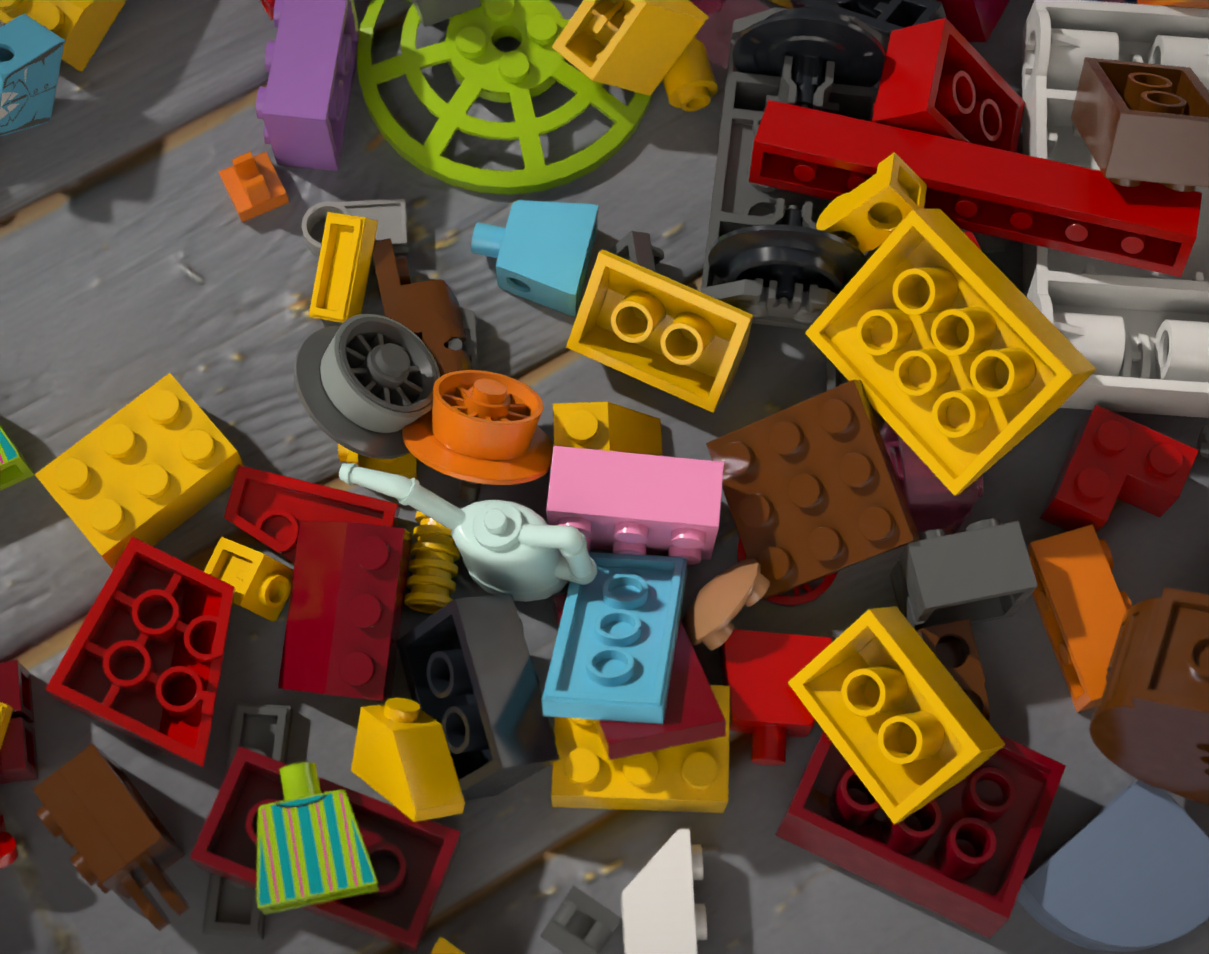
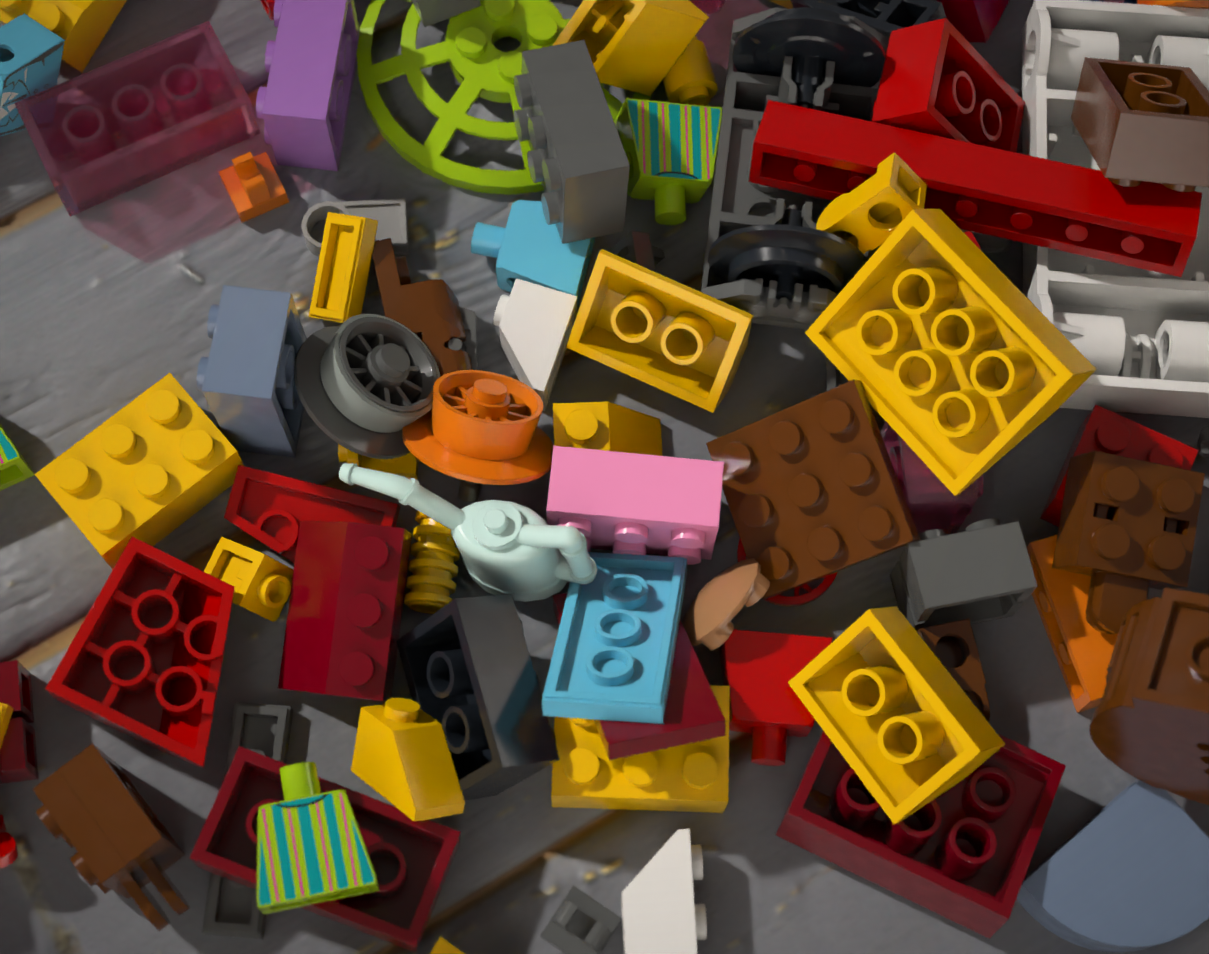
(138, 118): none -> clear pink brick
(252, 370): none -> sand blue brick
(535, 332): none -> white slope
(571, 142): none -> dark grey brick
(669, 153): none -> lime torso
(1127, 529): none -> reddish brown brick

